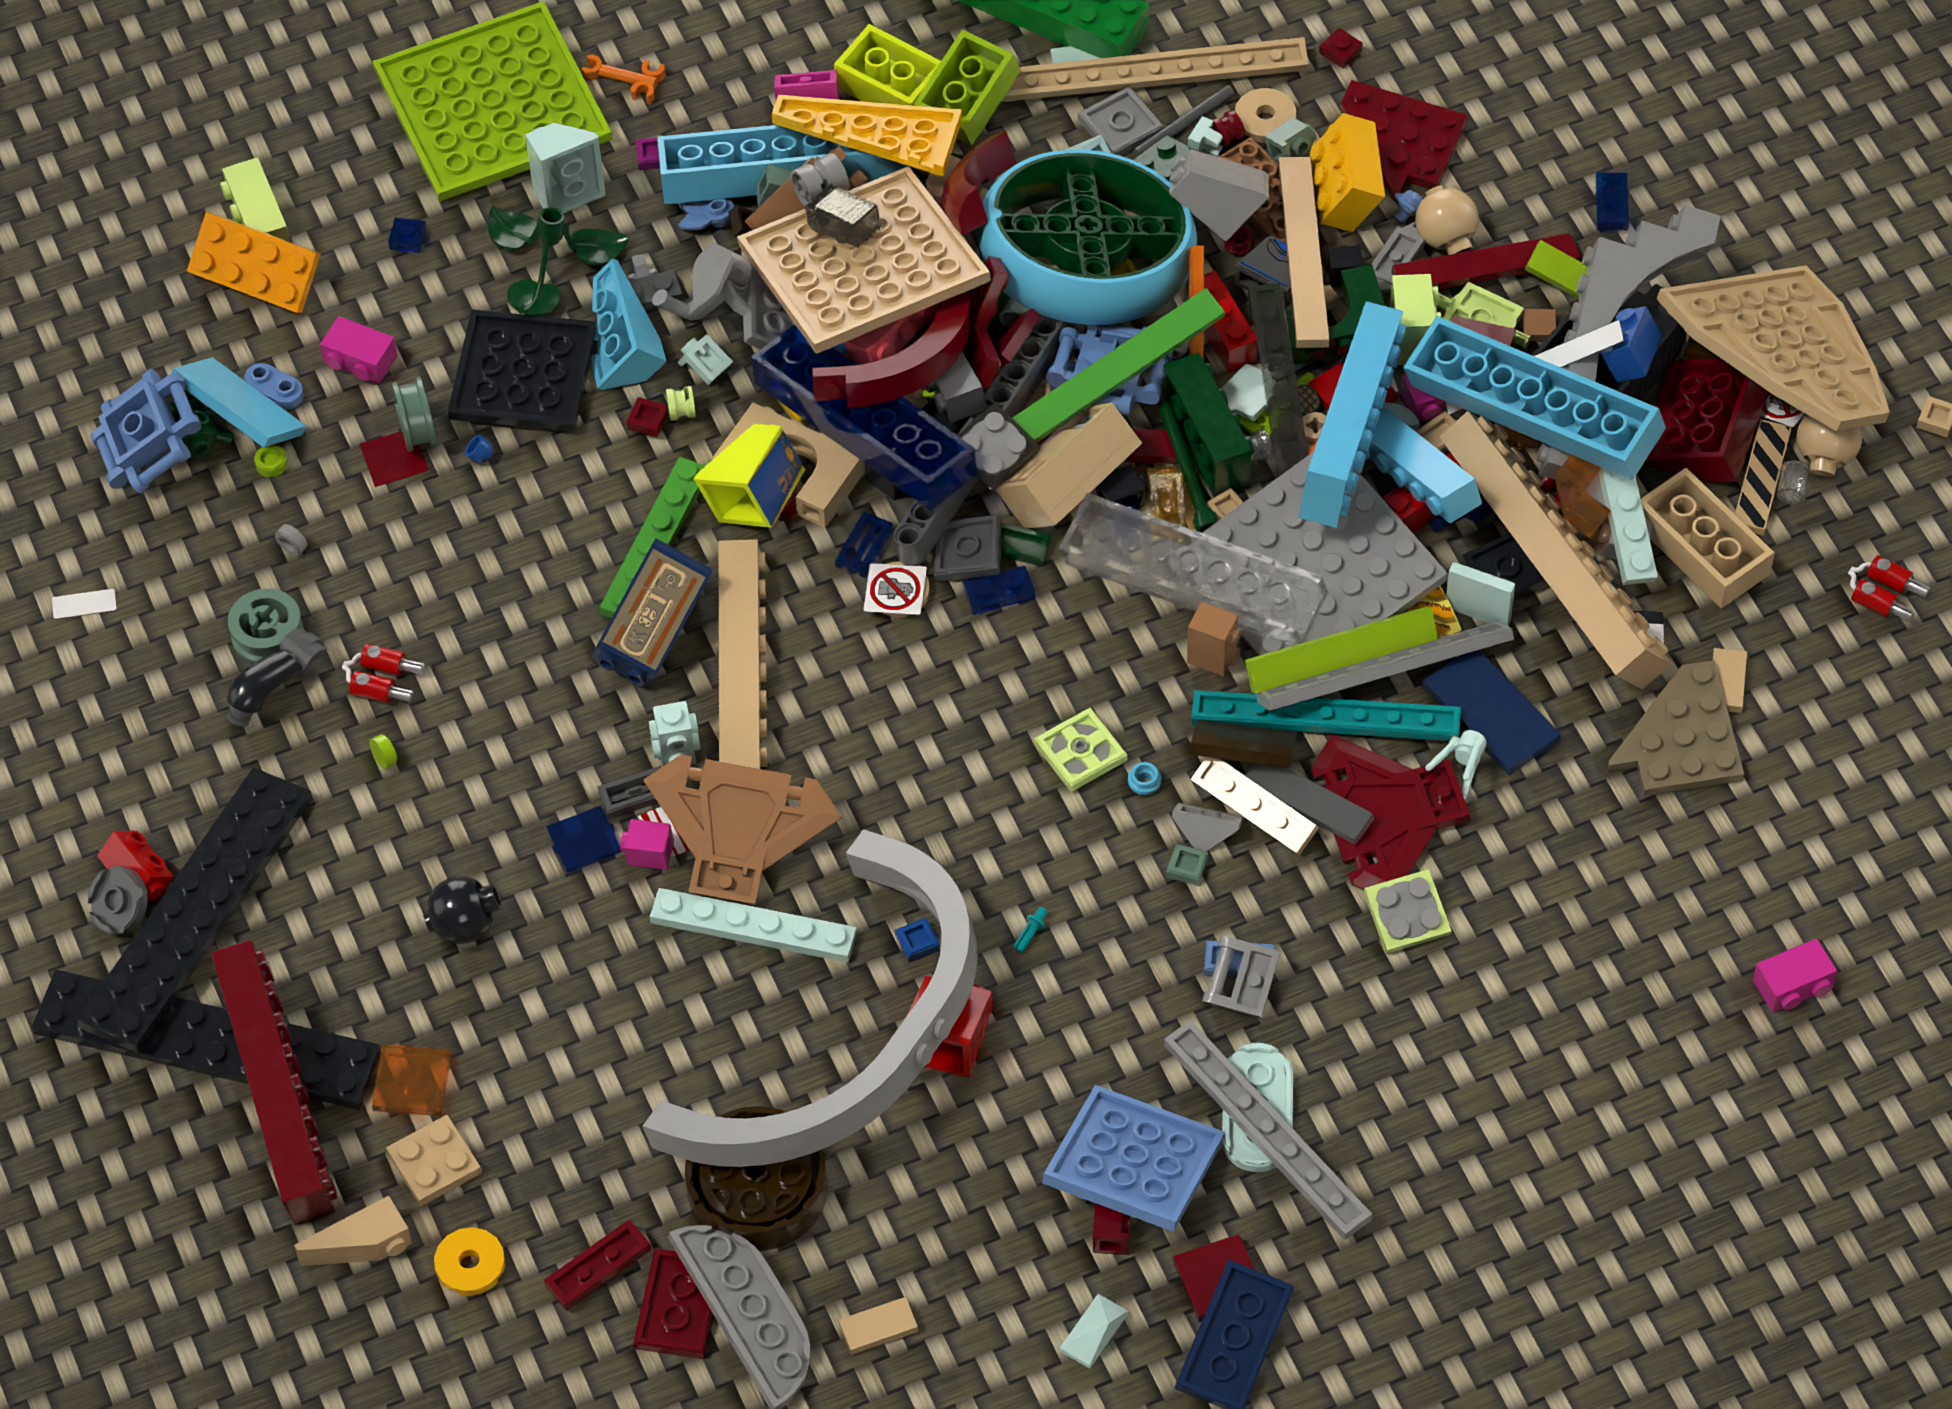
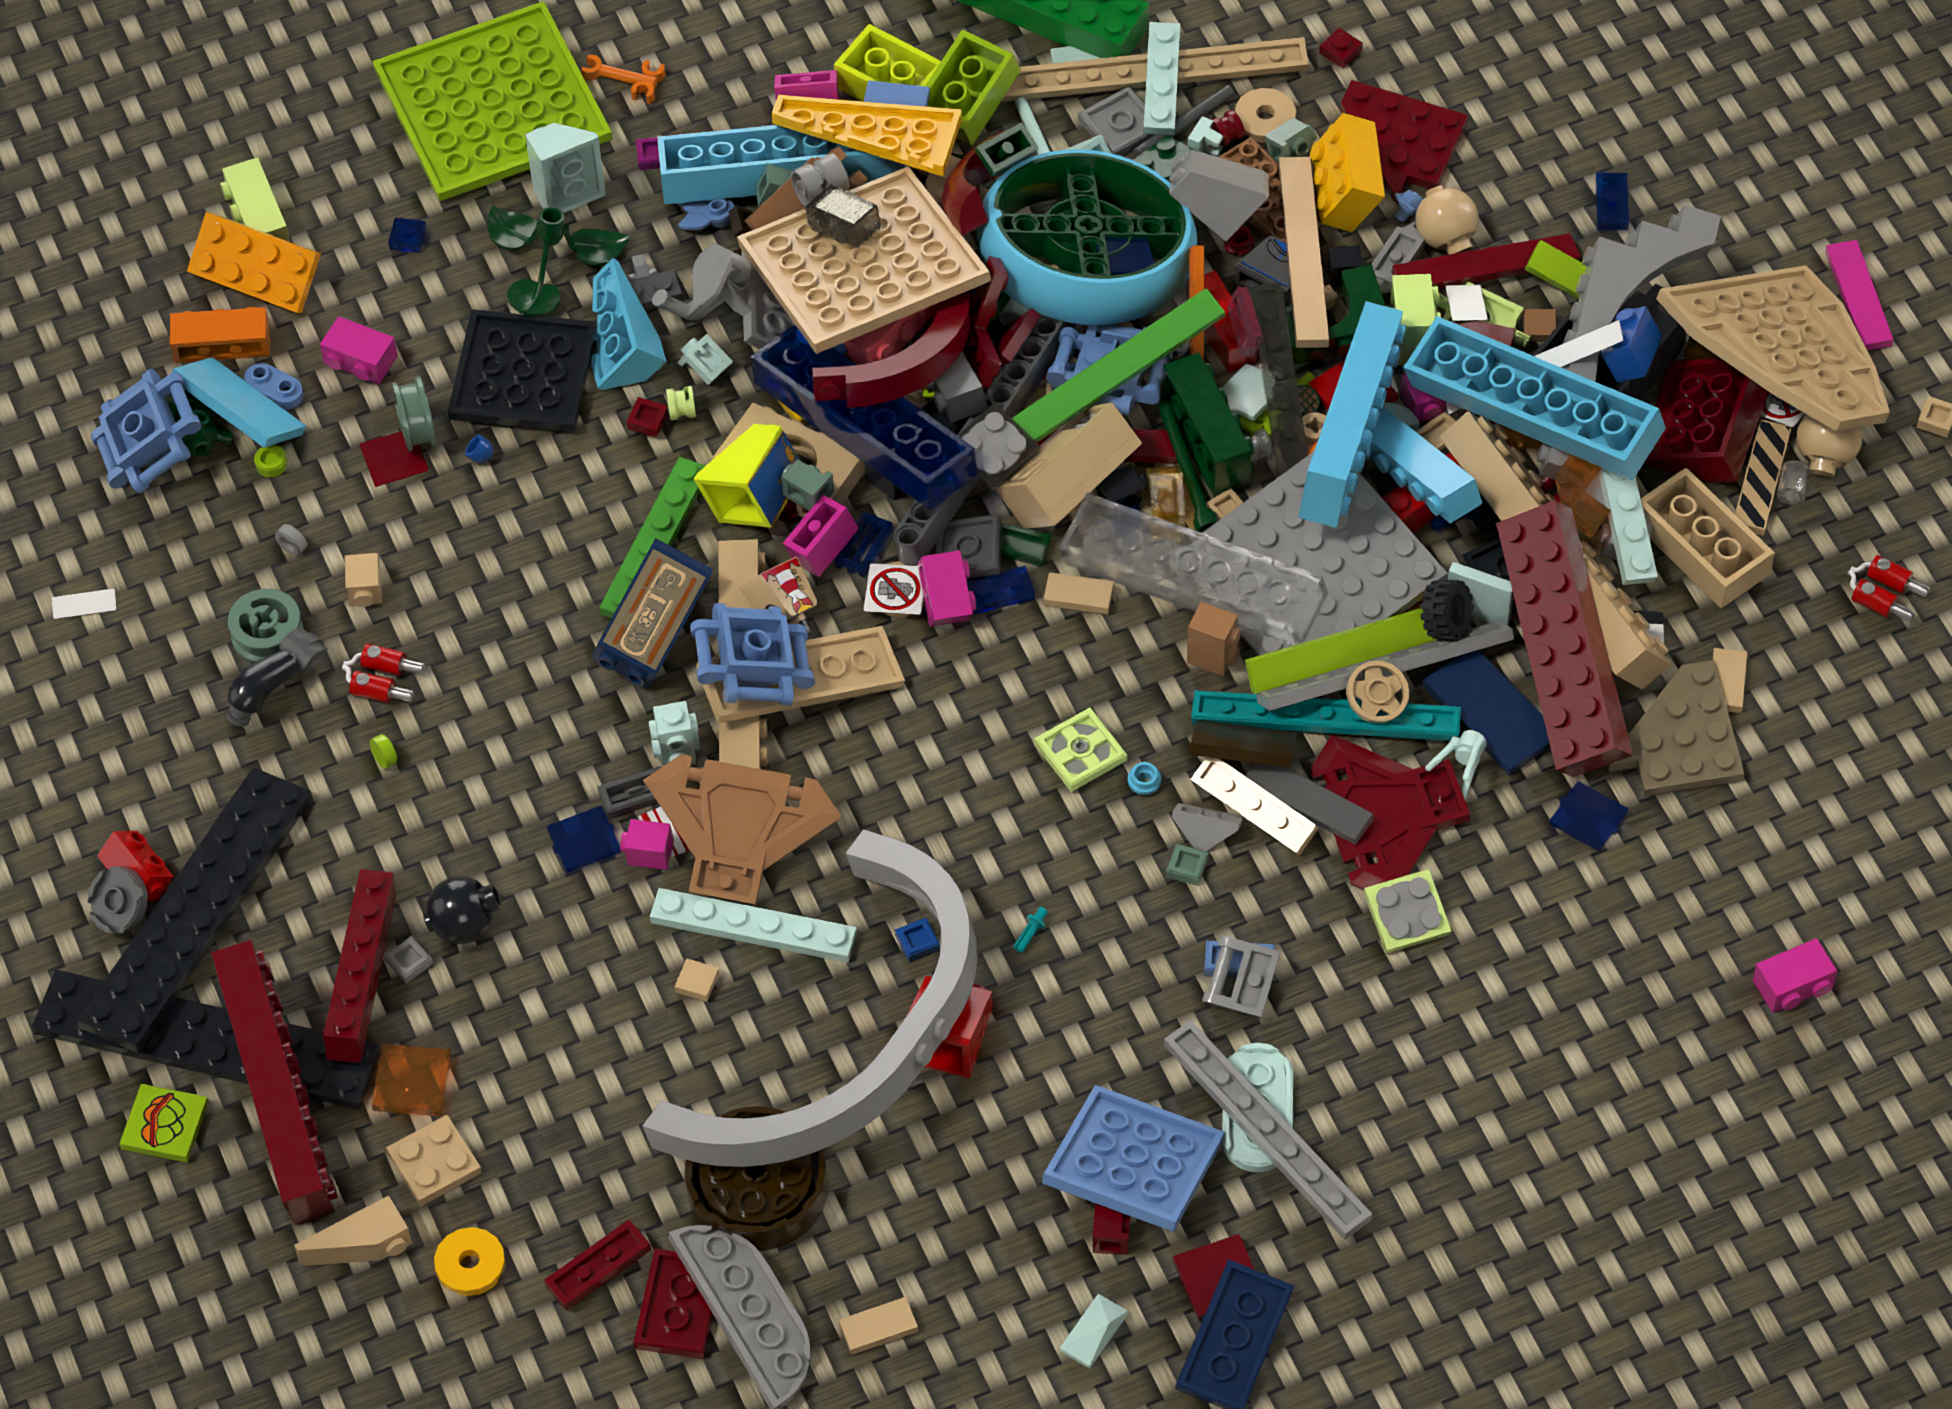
(164, 1123): none -> lime tile
(220, 334): none -> orange brick
(359, 966): none -> dark red brick
(363, 579): none -> tan brick
(408, 959): none -> light grey tile
(696, 980): none -> tan tile
(753, 654): none -> medium blue brick
(785, 588): none -> tan torso
(806, 484): none -> sand green brick
(821, 535): none -> dark pink brick
(842, 668): none -> tan plate
(897, 94): none -> medium blue tile
(946, 588): none -> dark pink brick
(1006, 149): none -> dark green slope
(1031, 124): none -> light aqua bar
(1078, 593): none -> tan tile
(1131, 258): none -> clear blue piece
(1161, 78): none -> light aqua plate
(1244, 322): none -> clear pink tile
(1377, 692): none -> tan wheel
(1447, 609): none -> black tyre
(1466, 302): none -> white sticker
(1564, 639): none -> dark red brick
(1588, 816): none -> clear blue piece
(1859, 294): none -> dark pink tile

